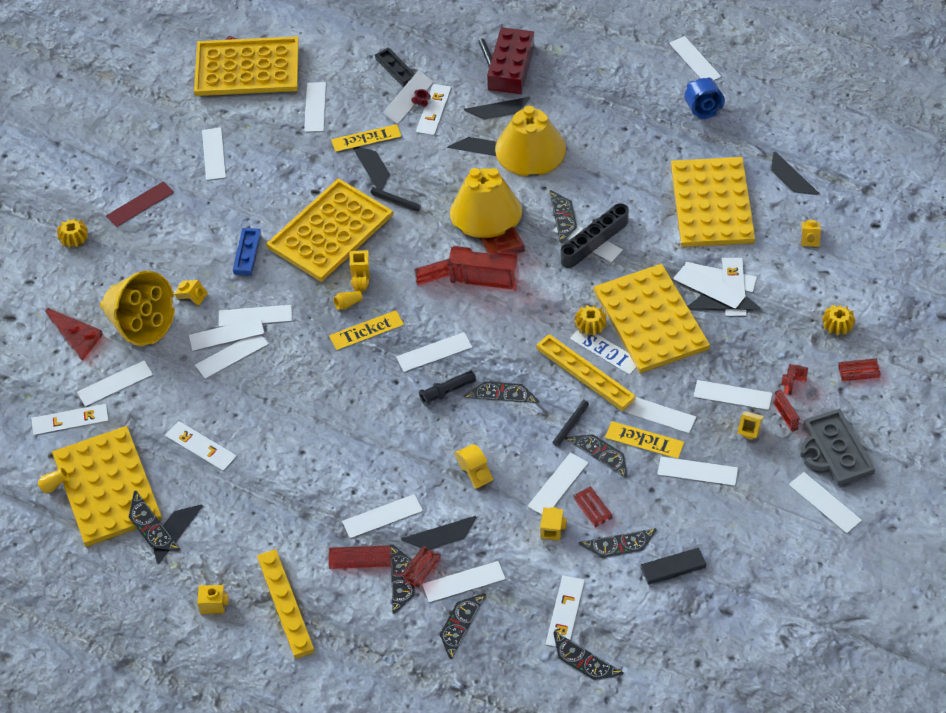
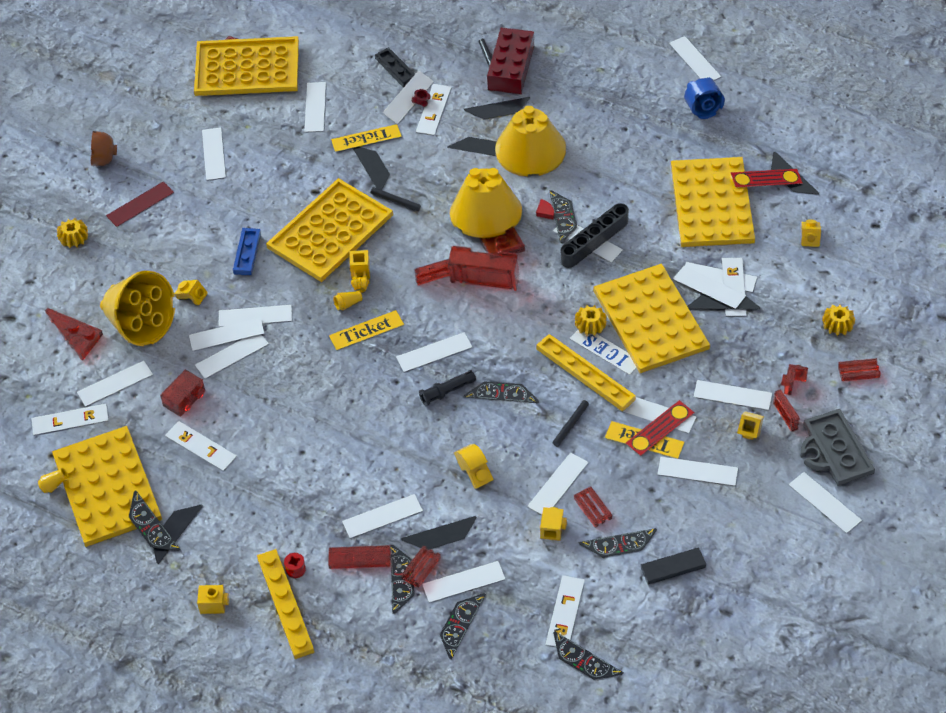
(102, 148): none -> dark orange cylinder
(182, 393): none -> clear red brick
(293, 570): none -> red wheel
(545, 210): none -> red tile
(601, 451): black sticker -> none
(660, 427): none -> sticker
(766, 178): none -> sticker

